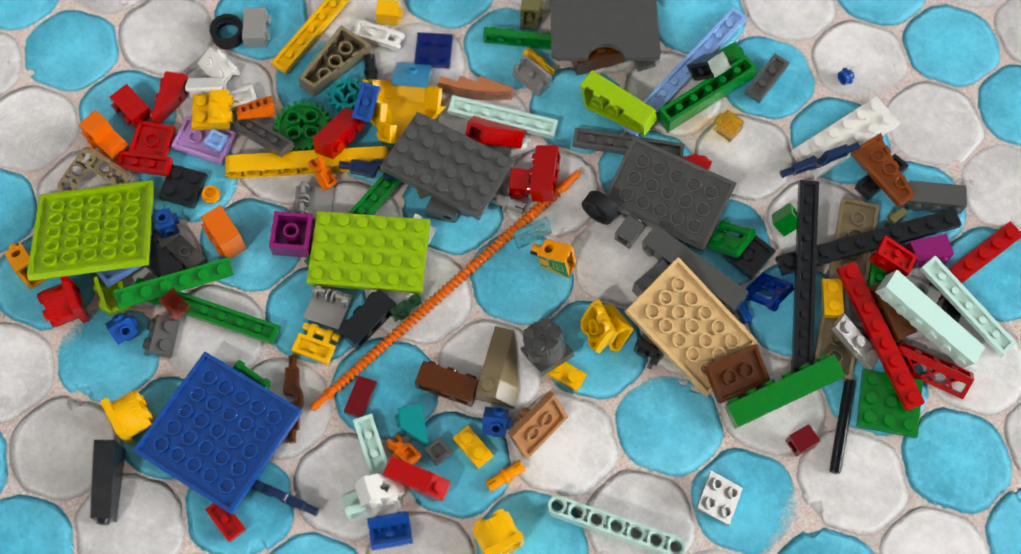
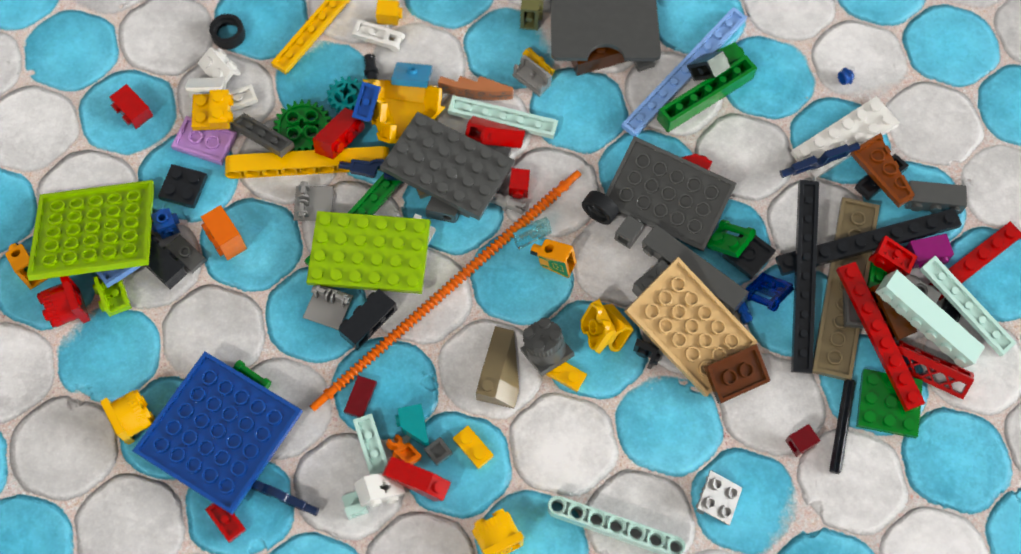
(93, 164): dark tan beam -> none
(102, 136): orange brick -> none
(106, 480): black slope -> none
(122, 327): blue brick -> none
(145, 163): red plate -> none
(152, 138): red plate -> none
(161, 336): dark grey bracket -> none
(170, 96): red slope -> none
(174, 304): clear red panel -> none
(180, 280): green plate -> none
(210, 194): light orange plate -> none
(216, 140): light blue tile -> none
(227, 318): green plate -> none
(255, 28): light grey brick -> none
(256, 109): orange slope -> none
(292, 234): magenta brick -> none
(292, 388): reddish brown piece -> none
(313, 348): yellow plate -> none
(324, 174): orange plate -> none
(334, 60): dark tan wedge -> none
(390, 530): blue bracket -> none
(404, 308): clear green plate -> none
(434, 49): clear blue plate -> none
(447, 383): reddish brown brick -> none
(496, 421): blue brick -> none
(505, 476): light orange pin -> none
(517, 38): green plate -> none
(537, 424): medium nougat plate -> none
(544, 173): red brick -> none
(616, 104): lime wedge -> none
(617, 142): dark grey plate -> none
(728, 125): clear yellow brick -> none
(766, 78): dark grey plate -> none
(784, 391): green brick -> none
(785, 219): green panel -> none
(832, 298): yellow plate -> none
(855, 341): light grey plate -> none
(896, 216): olive plate -> none

